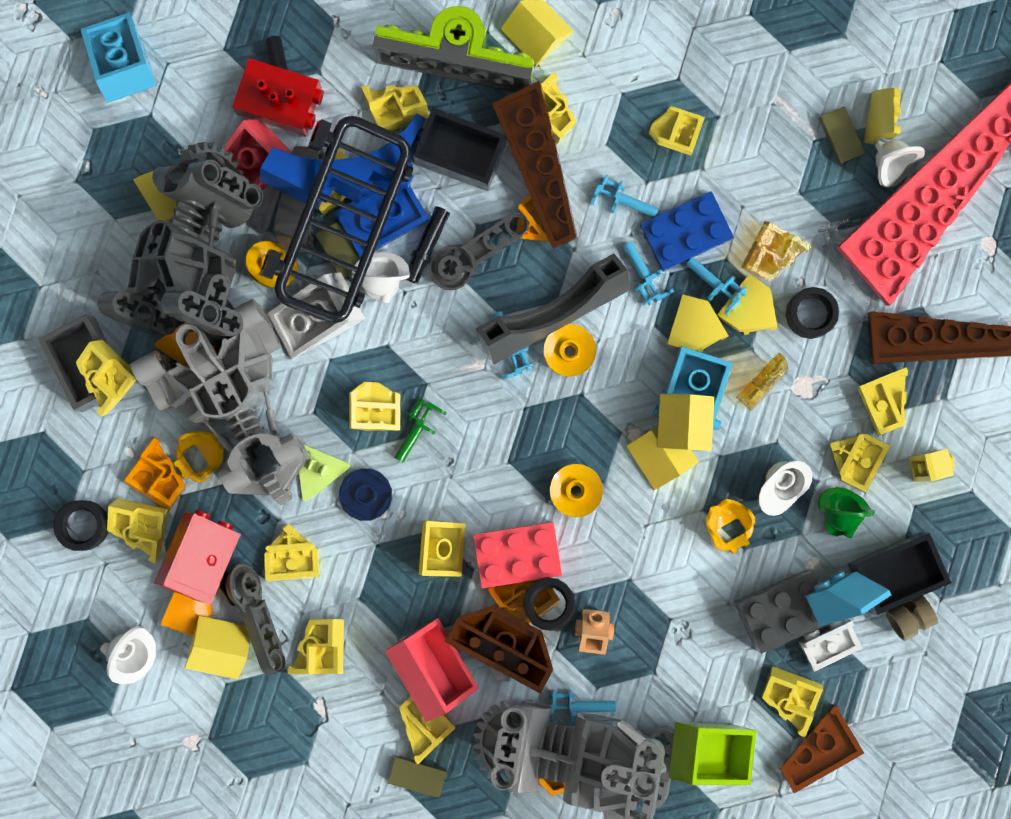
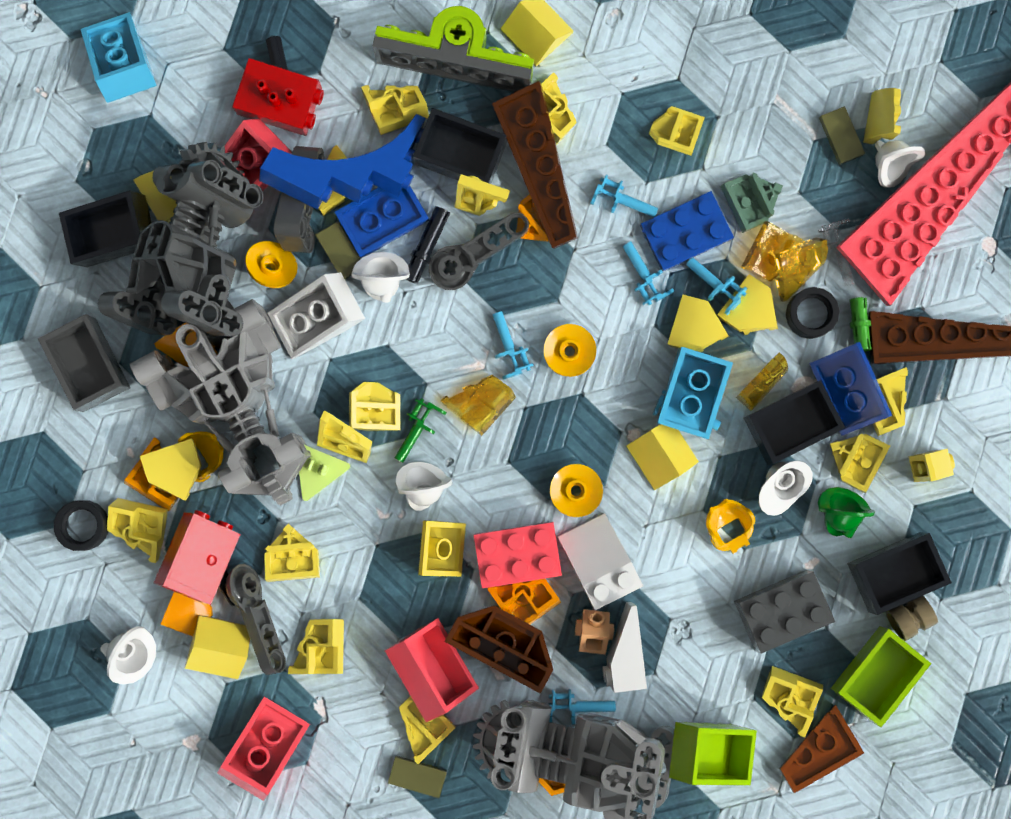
(104, 228): none -> black piece
(105, 374): light yellow slope -> none
(173, 468): none -> light yellow slope
(263, 748): none -> coral slope
(283, 269): black bar -> none
(342, 438): none -> light yellow wing
(365, 494): dark blue tile -> none
(421, 484): none -> white helmet
(478, 196): none -> light yellow wing
(481, 403): none -> clear yellow slope
(531, 593): black tyre -> none
(598, 286): dark grey arch -> none
(600, 561): none -> white slope
(625, 658): none -> white slope
(685, 422): light yellow slope -> none
(751, 200): none -> sand green slope
(794, 423): none -> black piece
(799, 265): none -> clear yellow slope
(830, 644): white bracket -> none
(845, 597): medium azure slope -> none
(852, 387): none -> blue plate
(860, 322): none -> bright green pin
(881, 676): none -> lime piece

